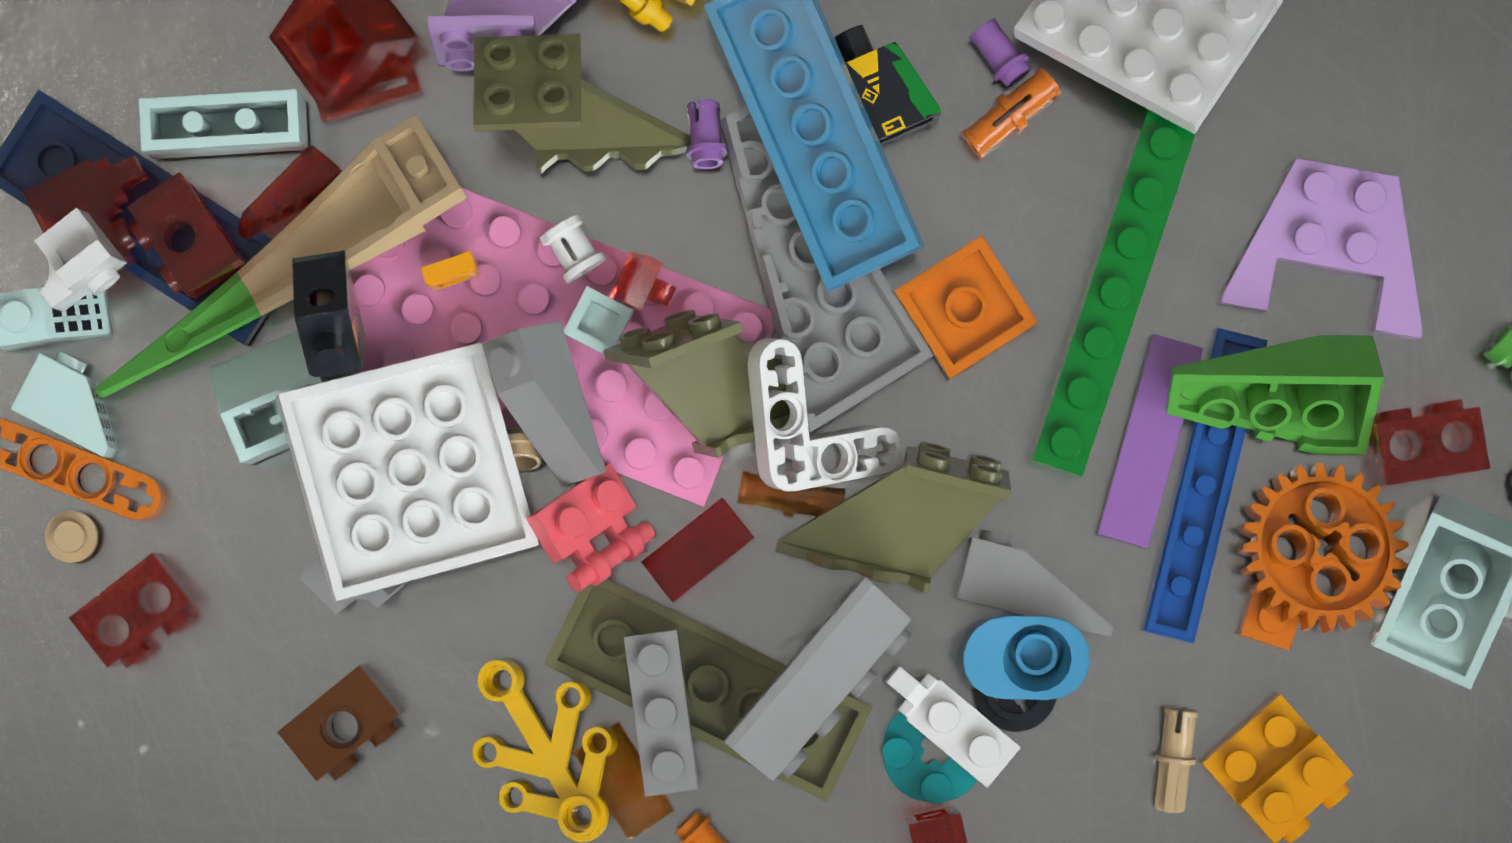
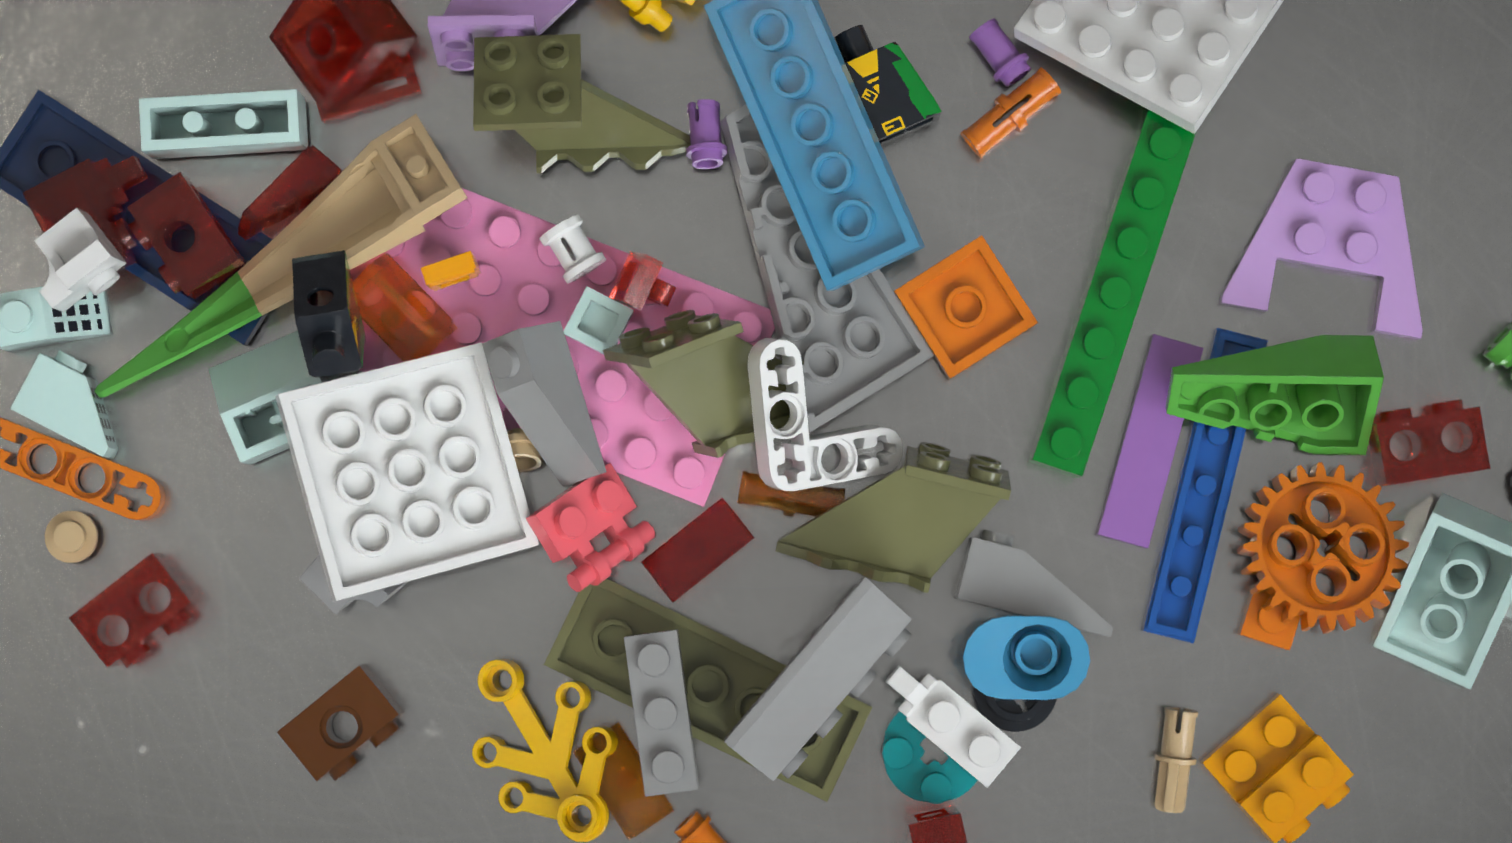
(400, 310): none -> clear orange slope

